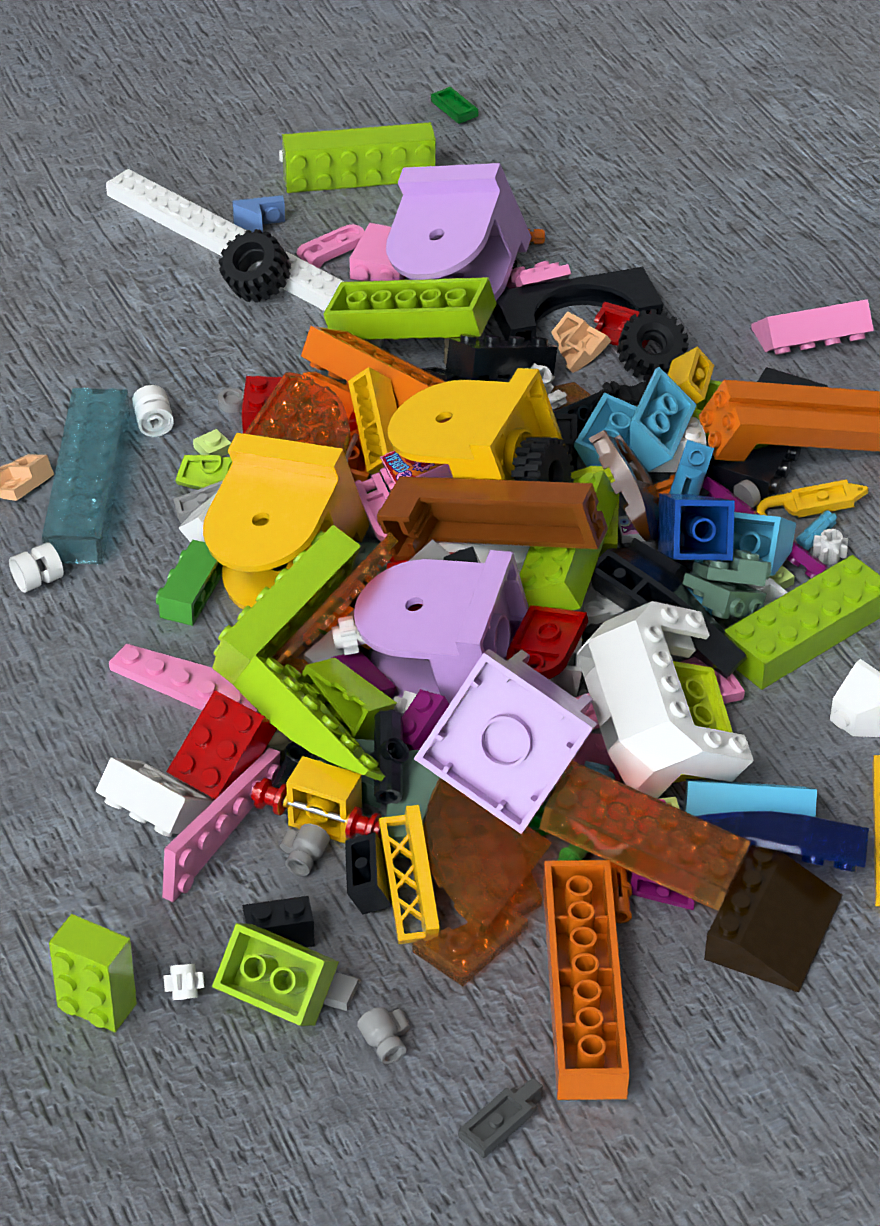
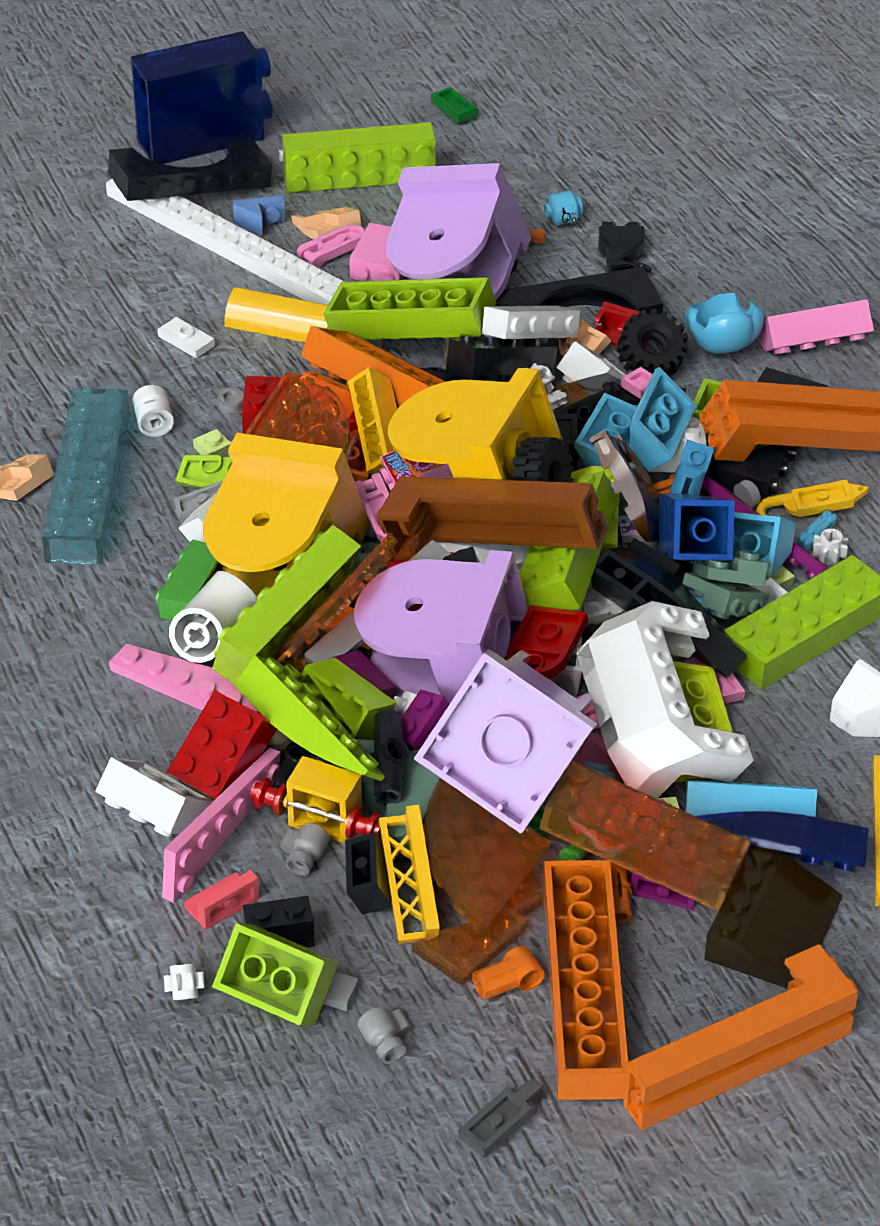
(33, 568): white wheel -> none
(93, 973): lime brick -> none
(145, 179): none -> black arch
(186, 337): none -> white plate
(199, 624): none -> white brick
(200, 96): none -> clear blue brick
(223, 898): none -> coral panel
(266, 277): black tyre -> none
(273, 314): none -> yellow brick
(326, 221): none -> light nougat slope
(347, 636): white gear -> none
(515, 970): none -> orange piece
(530, 322): none -> white brick
(541, 273): bright pink slope -> none
(563, 208): none -> medium azure head
(588, 368): none -> white slope
(622, 246): none -> black hips
(636, 381): none -> bright pink plate
(692, 373): yellow brick -> none
(724, 325): none -> medium azure piece
(745, 1045): none -> orange brick

